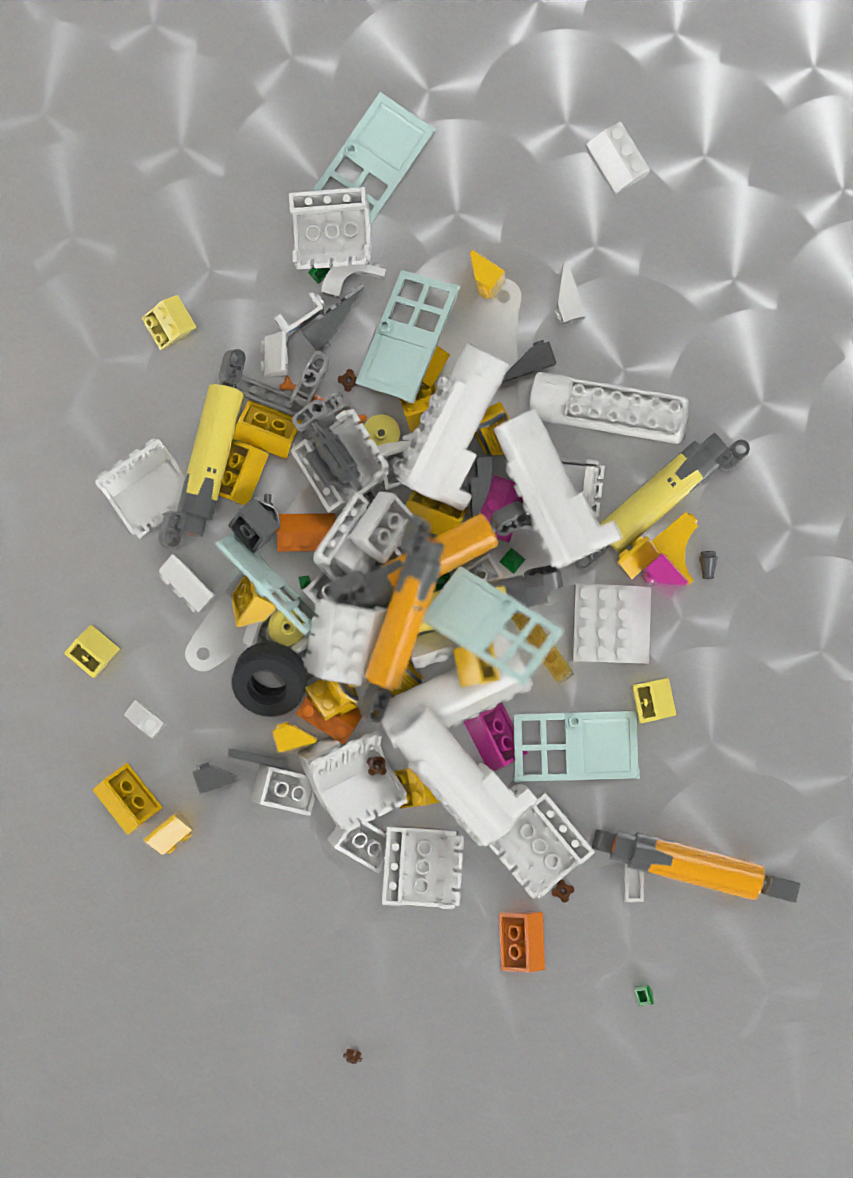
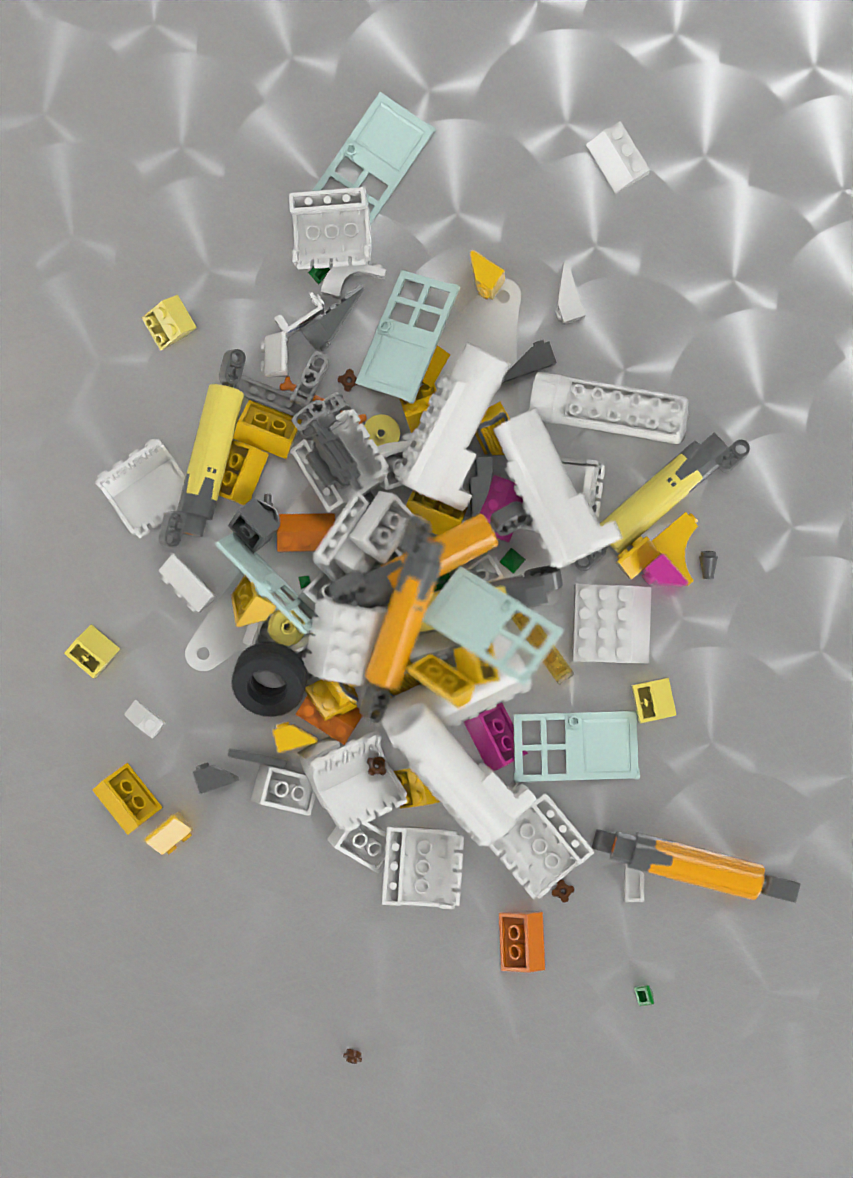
(443, 680): none -> yellow slope

